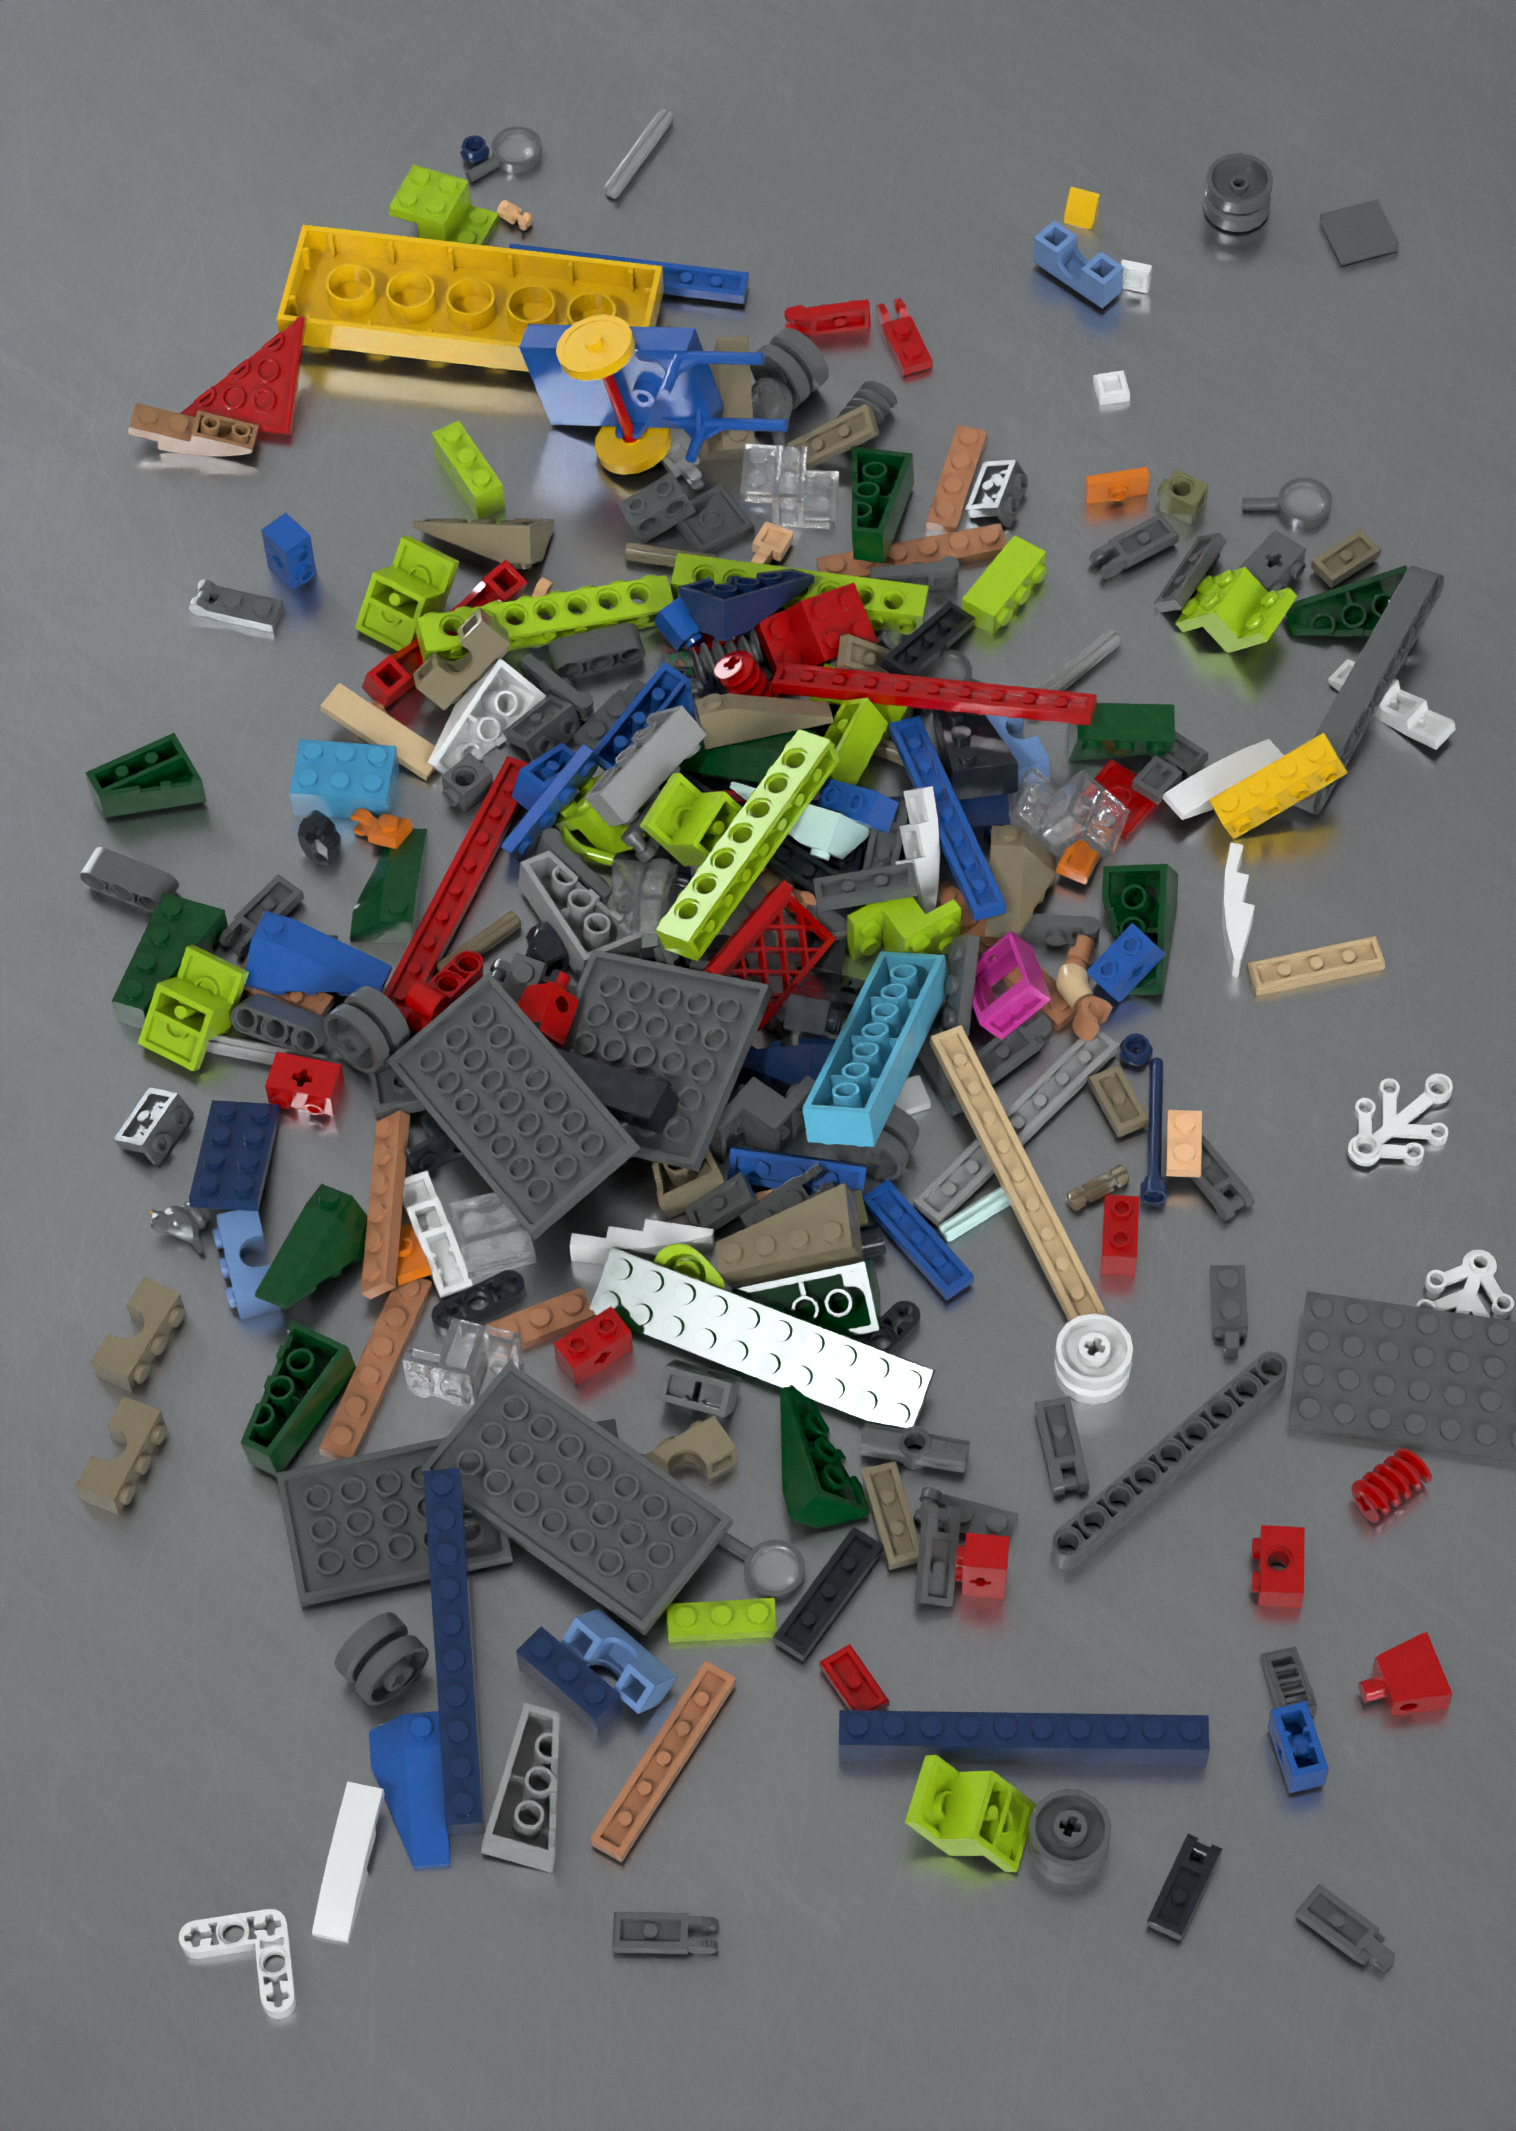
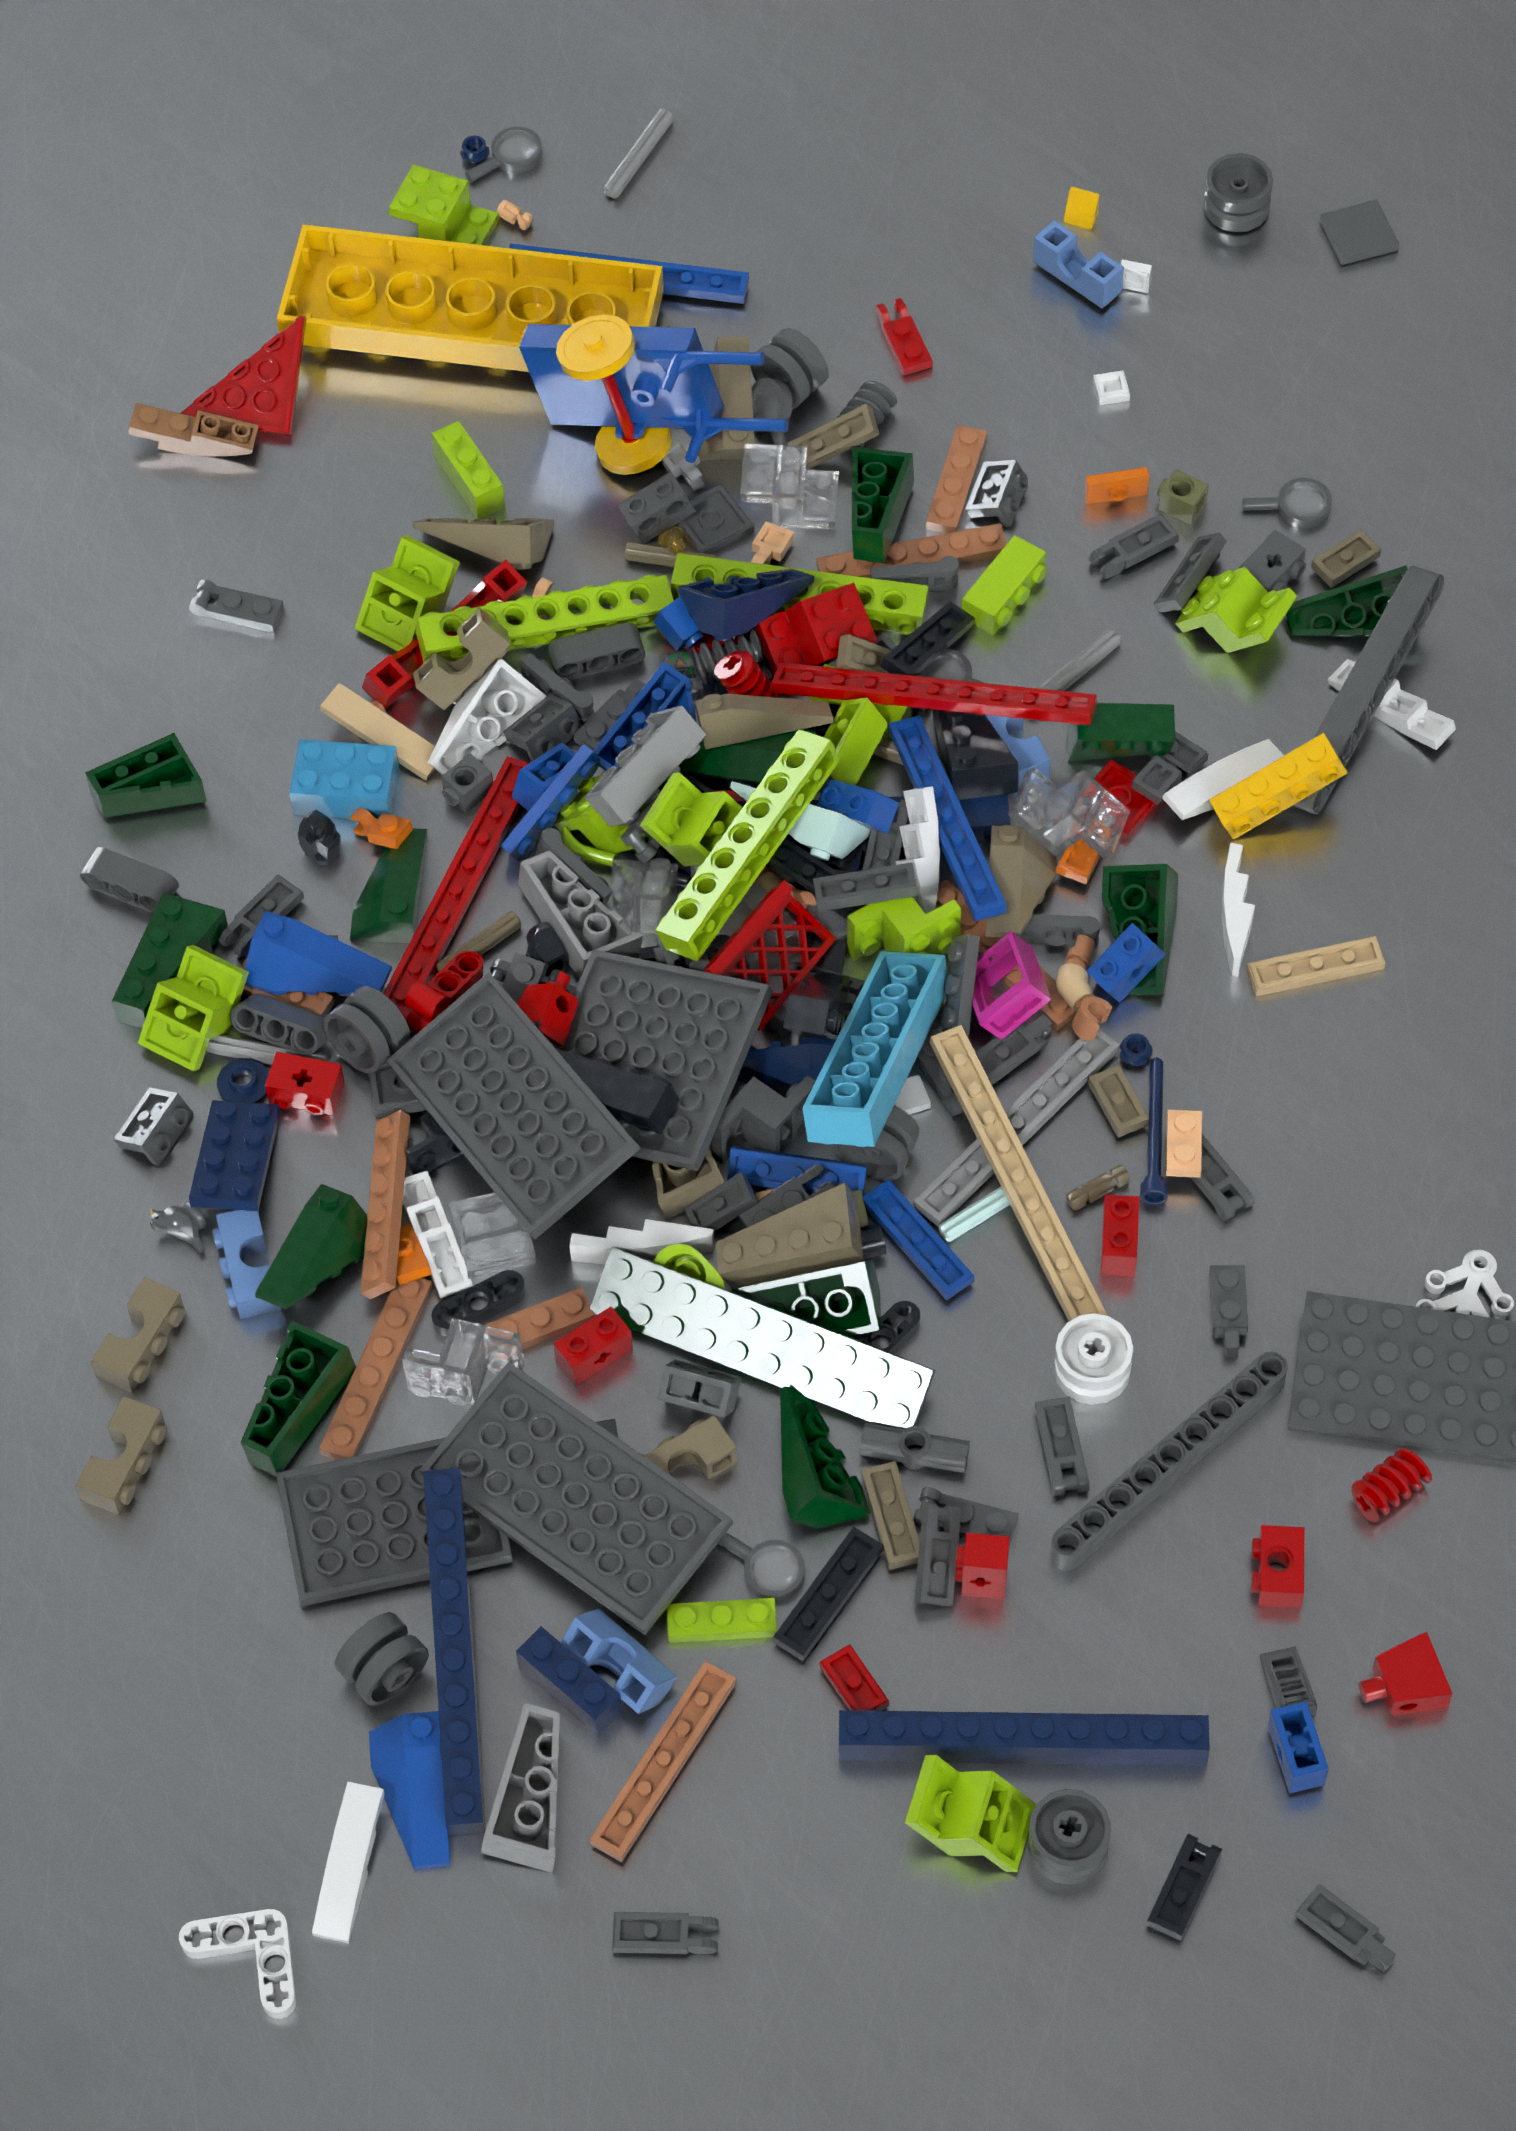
(248, 1093): none -> dark blue piece
(289, 551): blue brick -> none
(672, 539): none -> clear yellow arm
(829, 318): red hinge -> none
(1398, 1124): white plant -> none

